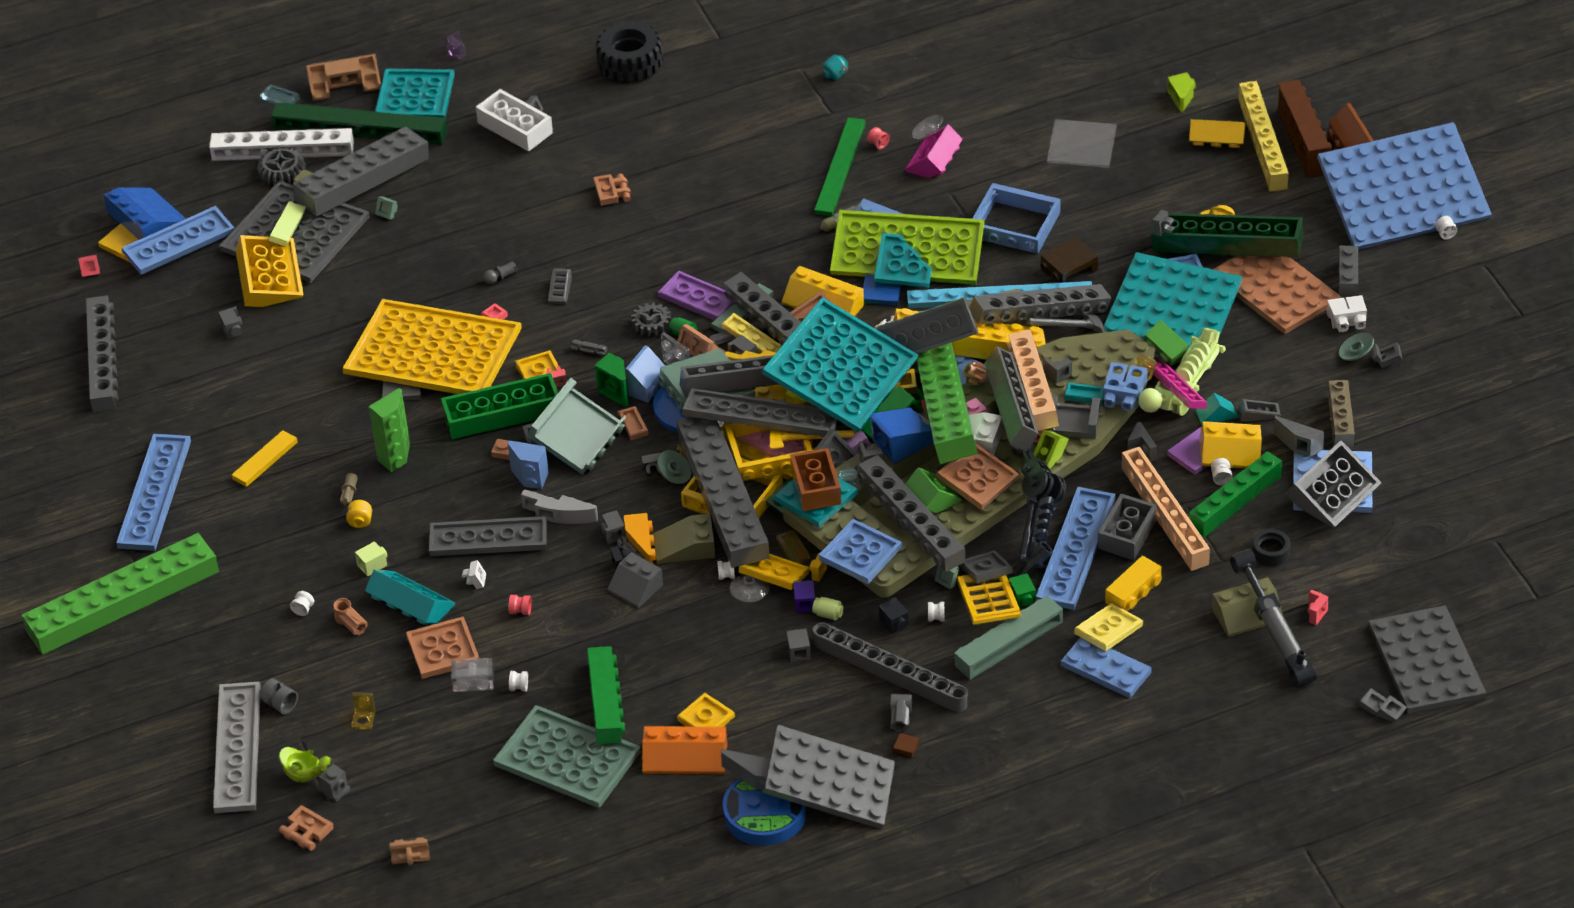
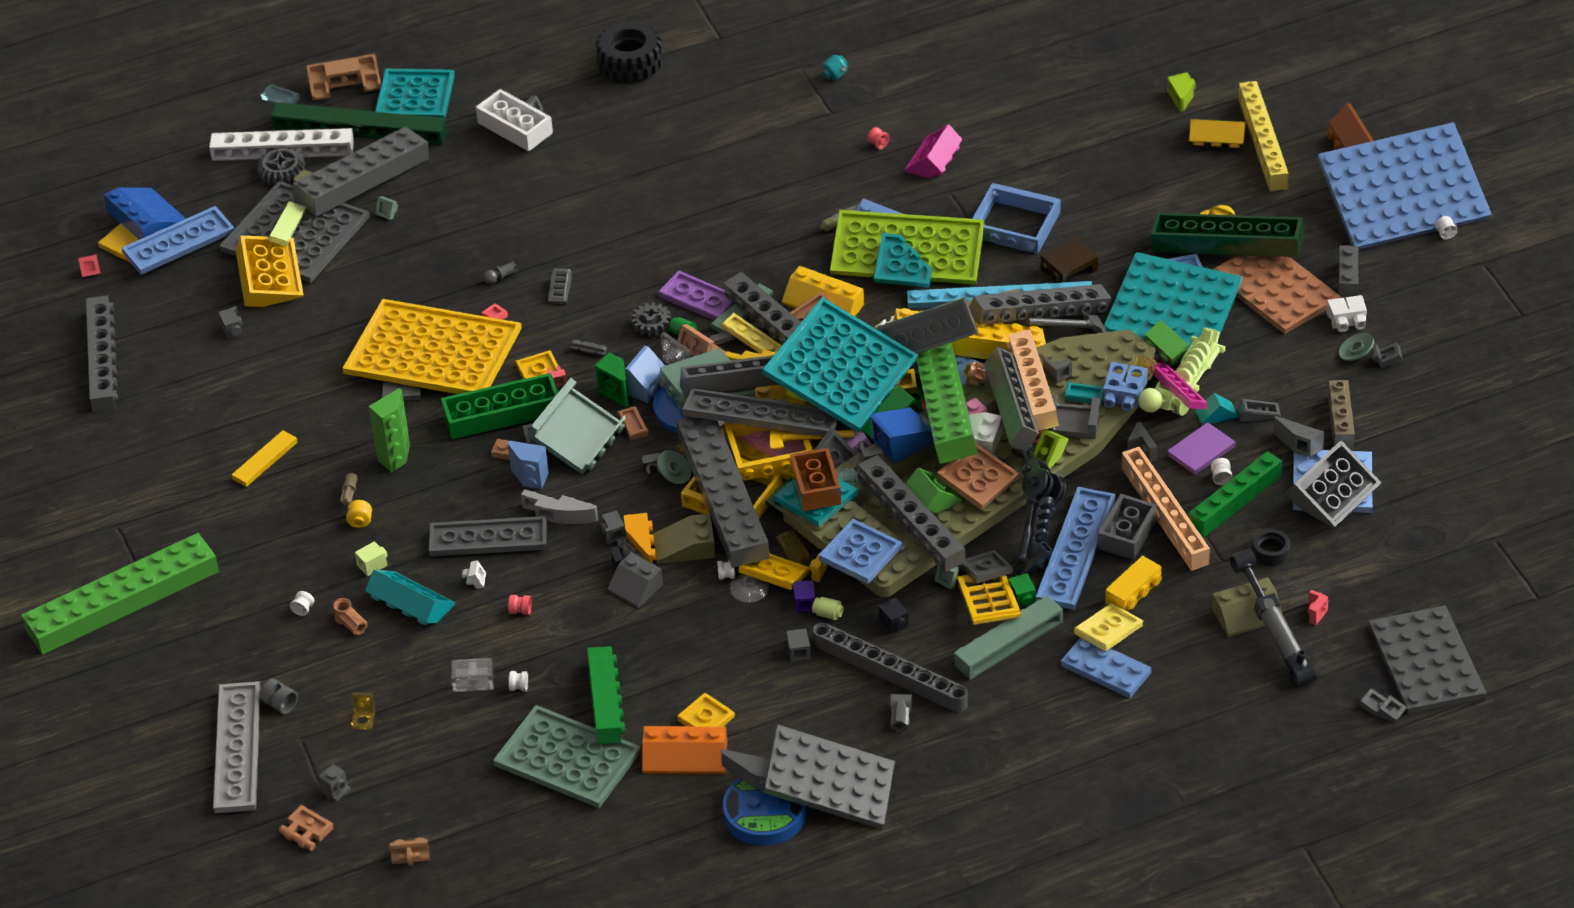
(153, 492): medium blue plate -> none
(302, 765): lime piece -> none
(440, 644): nougat plate -> none
(455, 46): clear purple bracket -> none
(606, 189): nougat plate -> none
(741, 345): dark grey brick -> none
(840, 167): green tile -> none
(880, 292): blue tile -> none
(906, 745): reddish brown tile -> none
(927, 126): clear dish -> none
(935, 611): white wheel -> none
(1082, 143): clear piece -> none
(1162, 223): dark grey tile -> none
(1230, 441): yellow slope -> none
(1302, 126): reddish brown brick -> none

